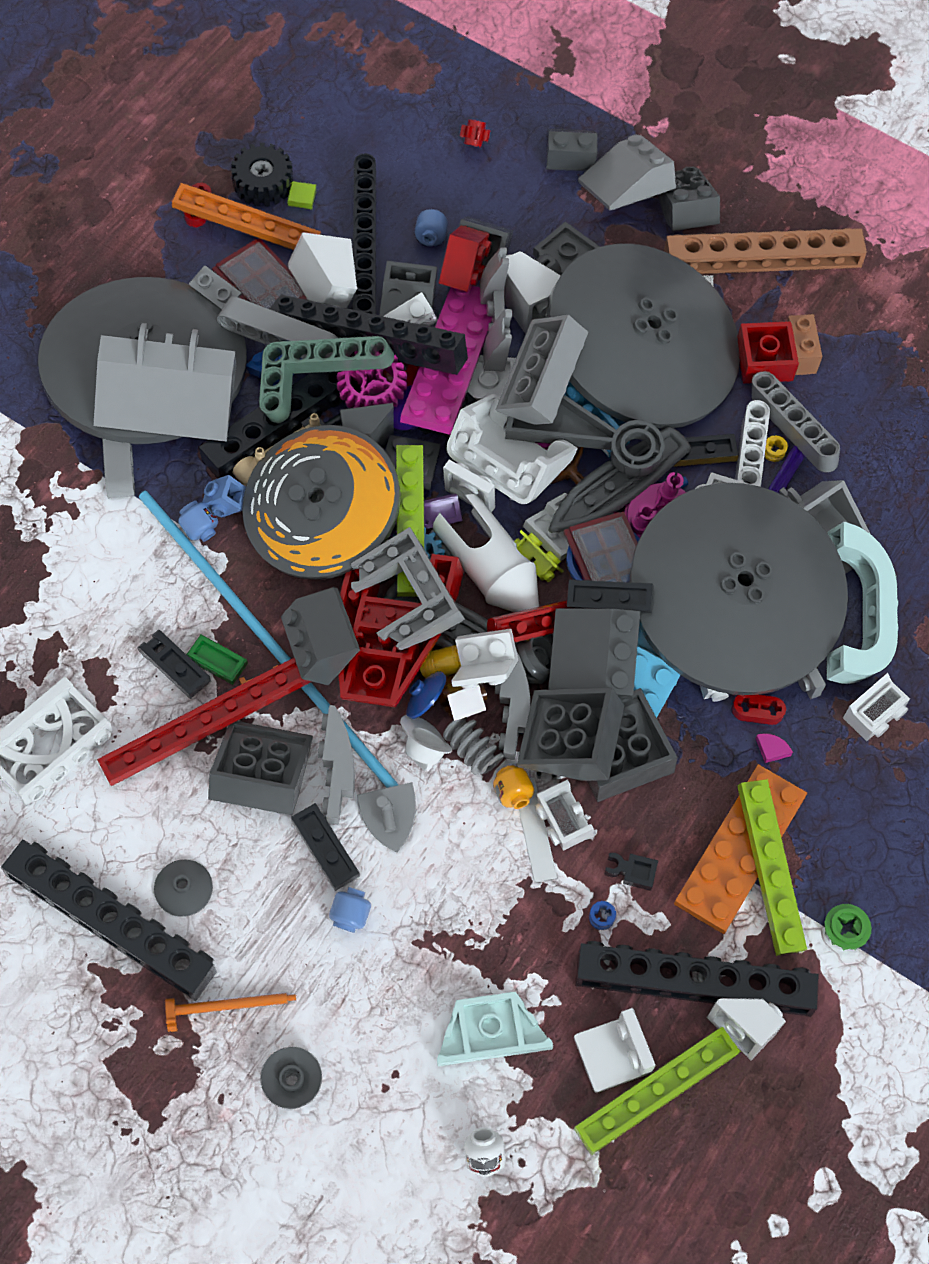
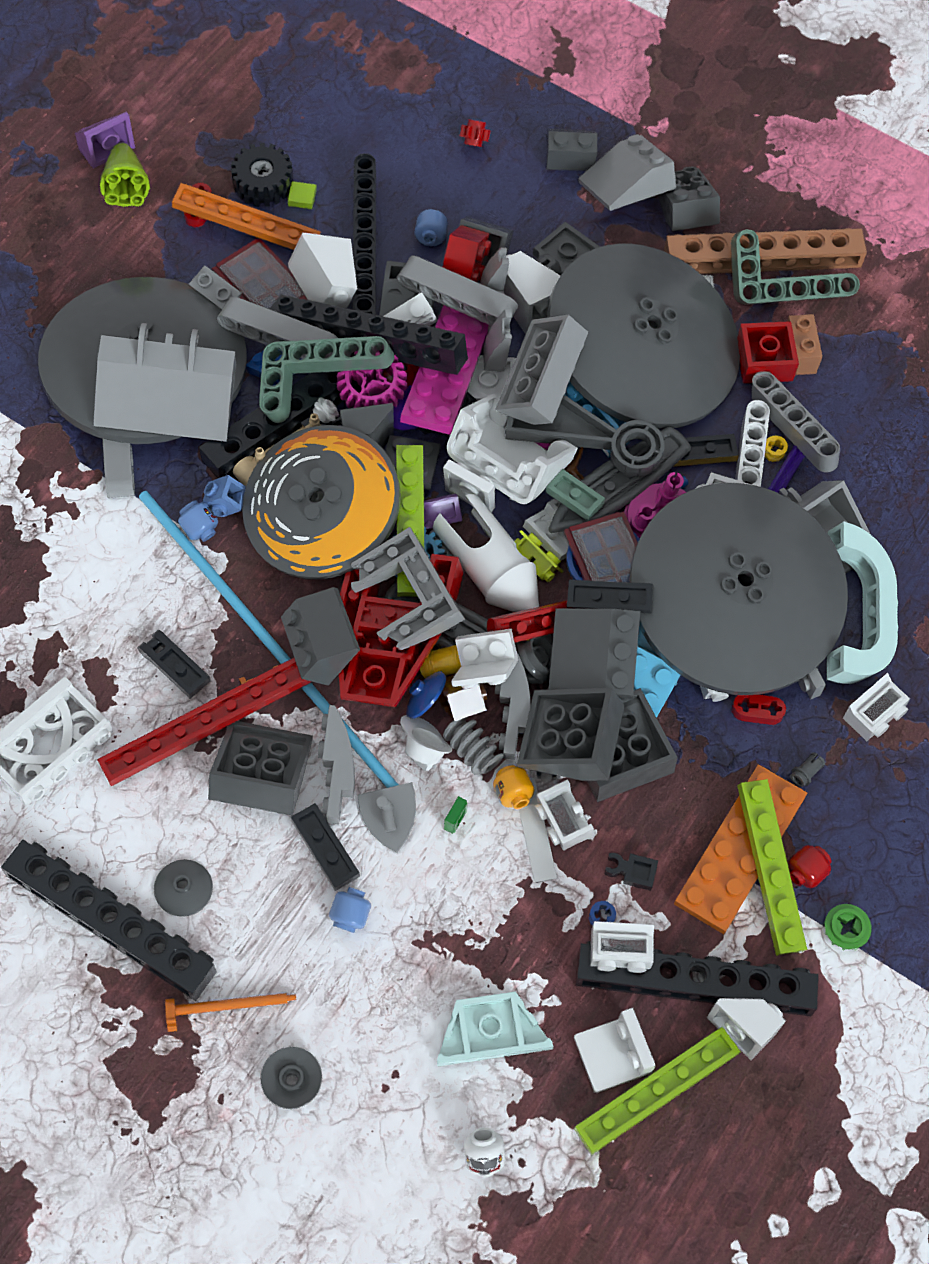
(99, 139): none -> medium lavender slope
(124, 178): none -> lime cone
(217, 659): green tile -> none
(325, 410): none -> white plate
(454, 290): none -> light grey beam
(455, 815): none -> green tile
(575, 495): none -> sand green plate
(622, 946): none -> white window
(772, 747): dark pink tile -> none
(783, 285): none -> sand green beam
(803, 774): none -> dark grey pin
(809, 866): none -> red head

